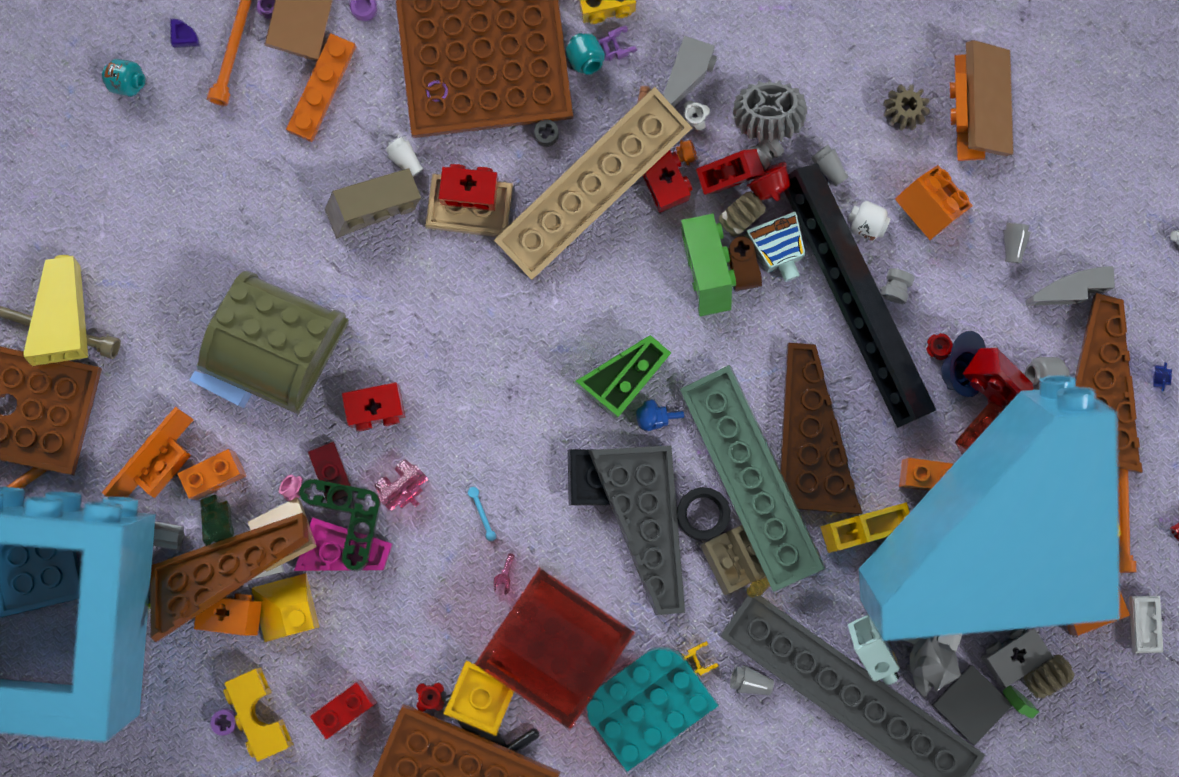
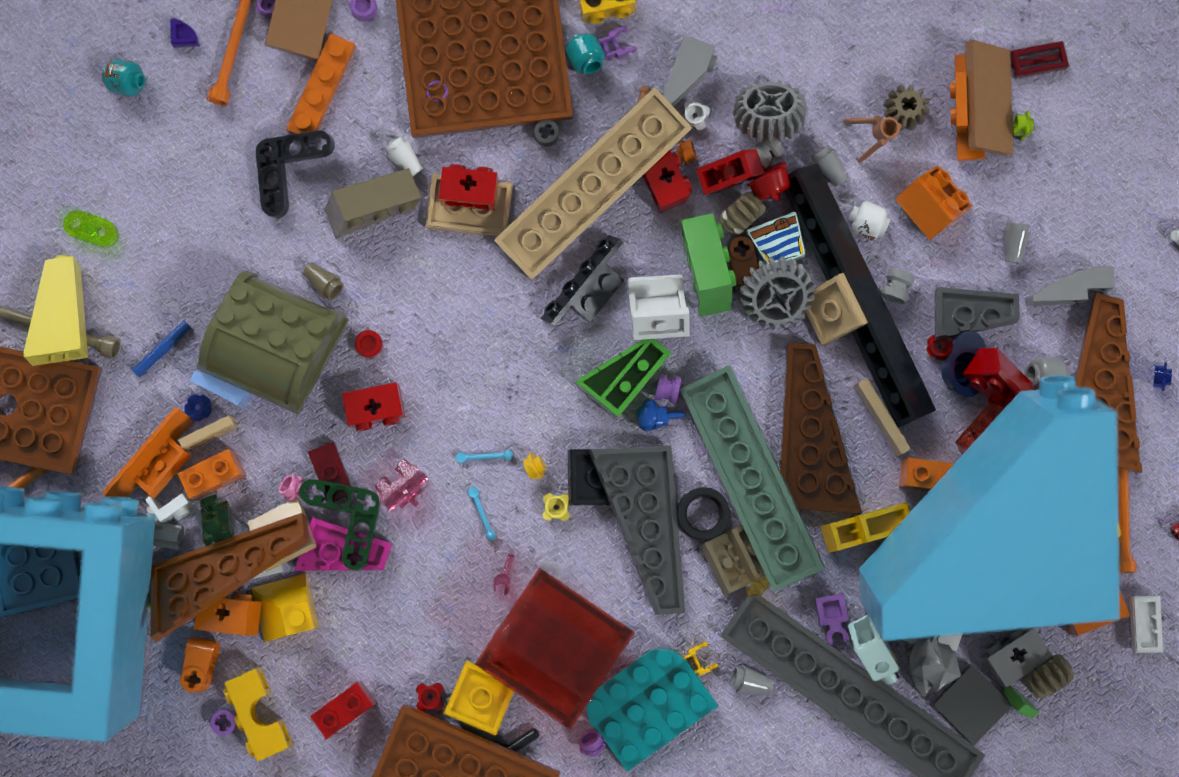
(89, 229): none -> clear neon green plate
(161, 349): none -> blue piece
(175, 509): none -> white bracket
(199, 661): none -> orange piece
(205, 407): none -> clear blue plate
(208, 433): none -> tan tile
(282, 156): none -> black beam
(324, 282): none -> dark tan cone
(368, 344): none -> red tile
(462, 457): none -> medium azure hinge
(534, 466): none -> yellow plate
(550, 513): none -> light yellow plate
(589, 287): none -> black bracket
(591, 743): none -> medium lavender plate
(658, 307): none -> white panel
(668, 388): none -> medium lavender wheel
(759, 306): none -> light grey gear
(831, 612): none -> medium lavender plate
(835, 310): none -> tan tile
(882, 130): none -> nougat plant
(882, 417): none -> tan tile
(972, 311): none -> dark grey wing
(1016, 64): none -> dark red tile
(1023, 125): none -> lime plate

